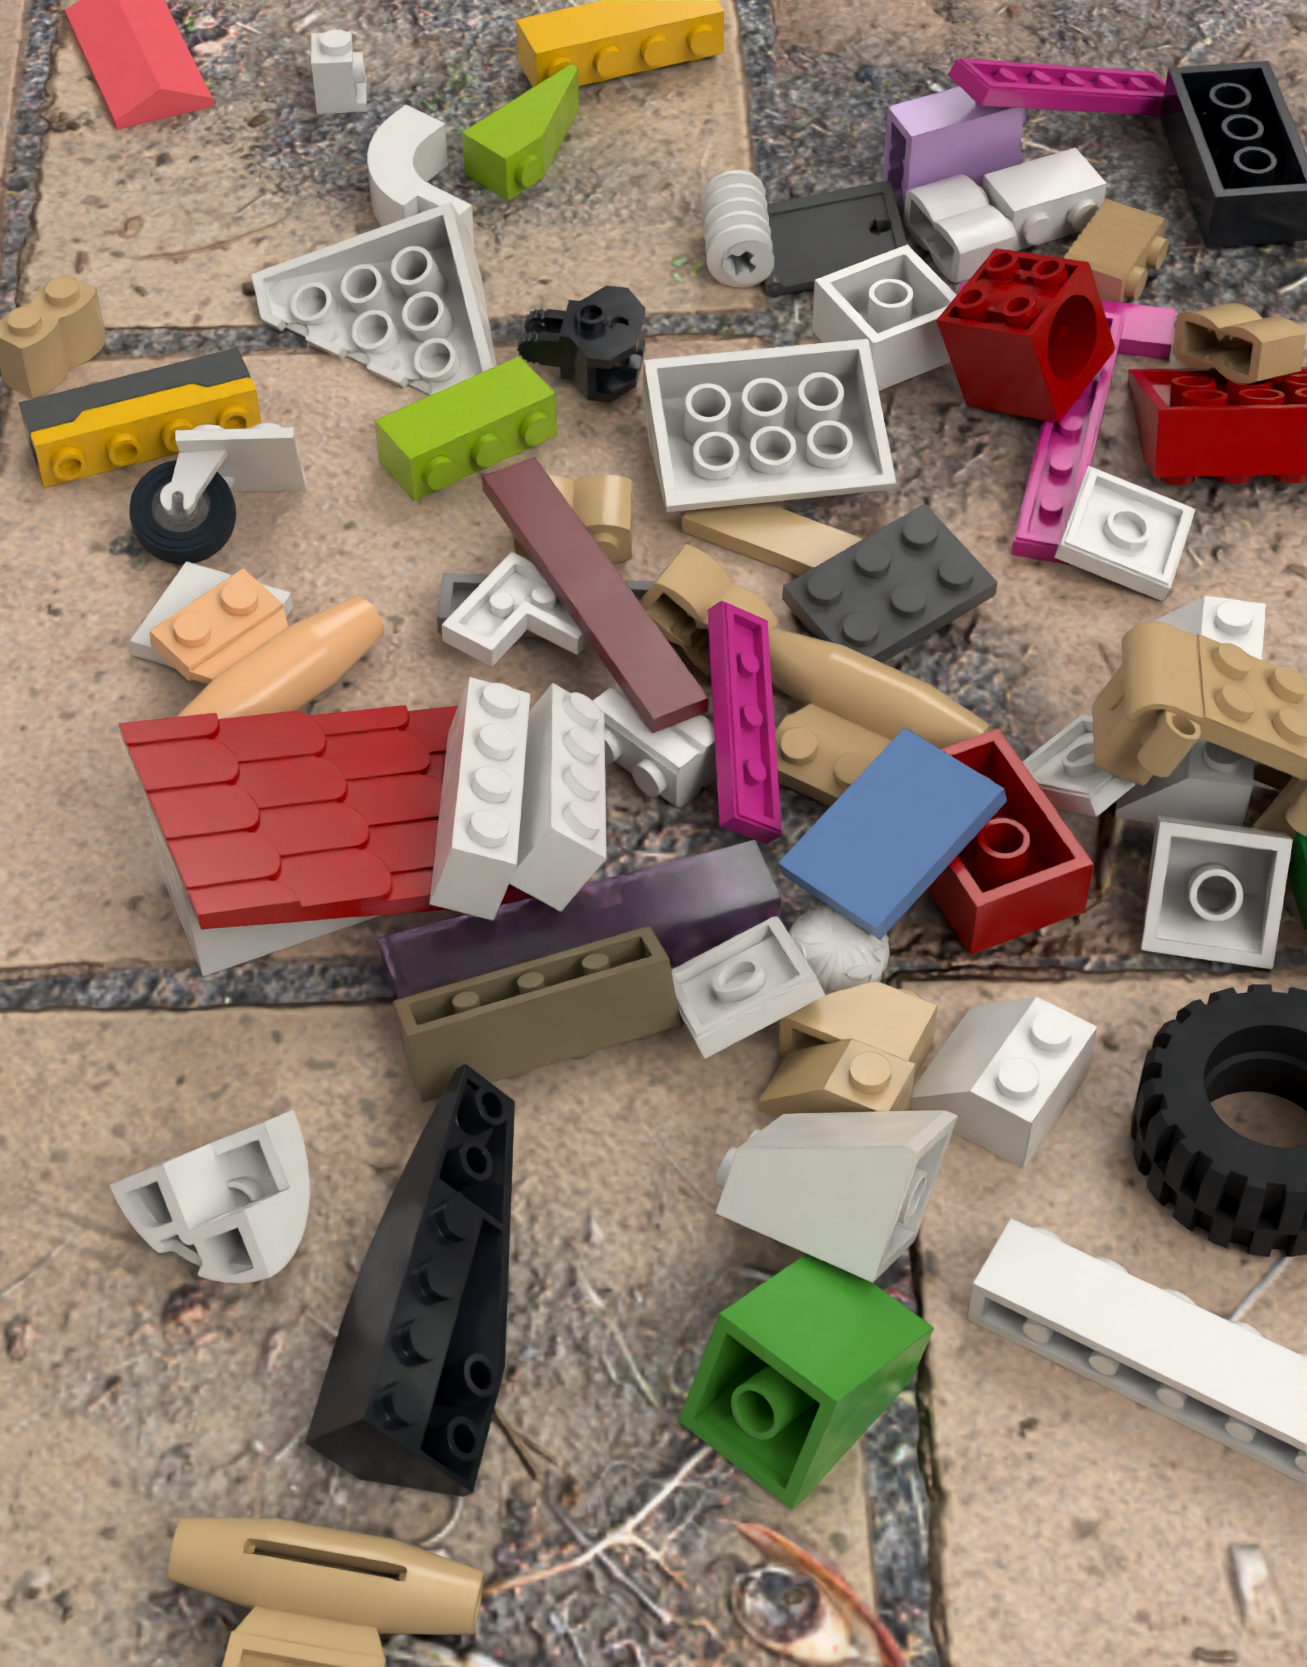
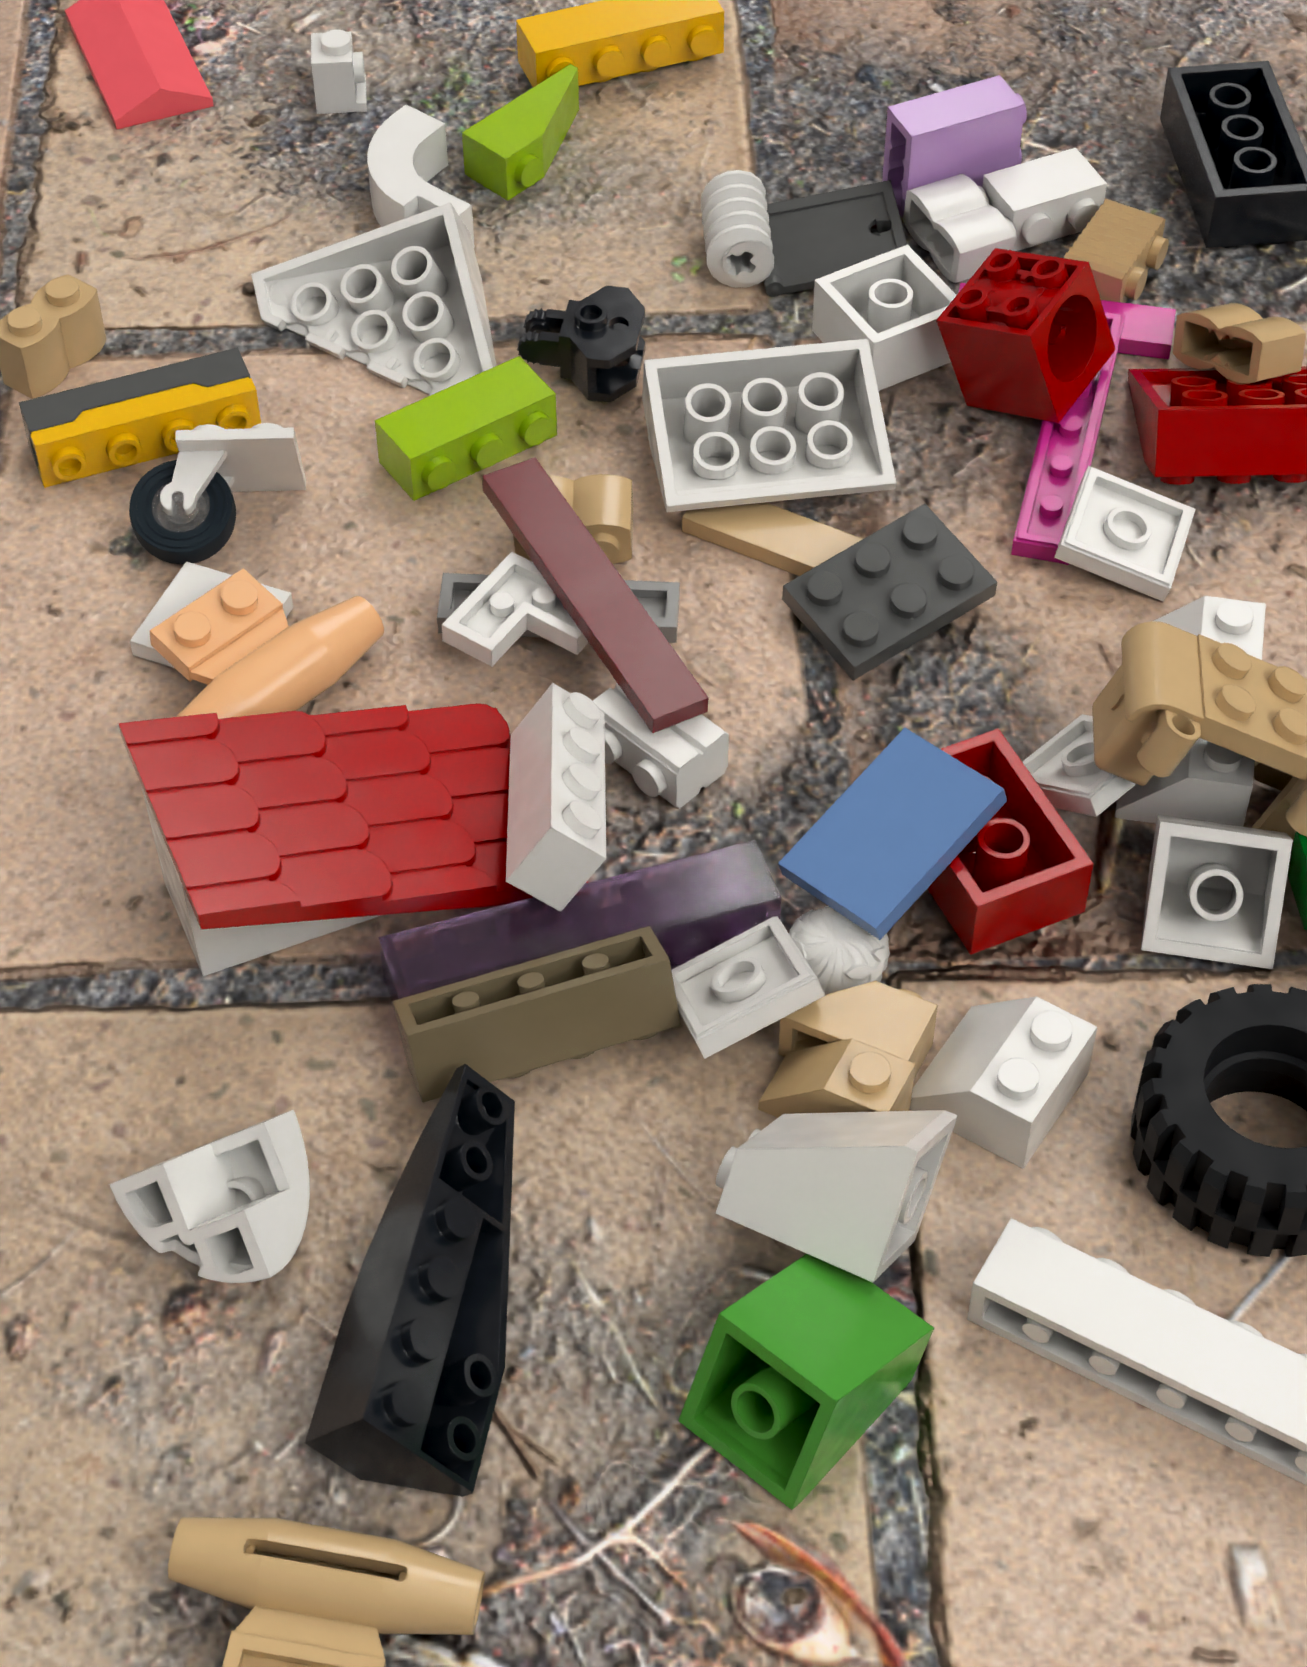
(481, 799): white brick -> none
(684, 594): tan brick -> none
(744, 723): dark pink tile -> none
(851, 713): tan plate -> none
(1059, 87): dark pink tile -> none

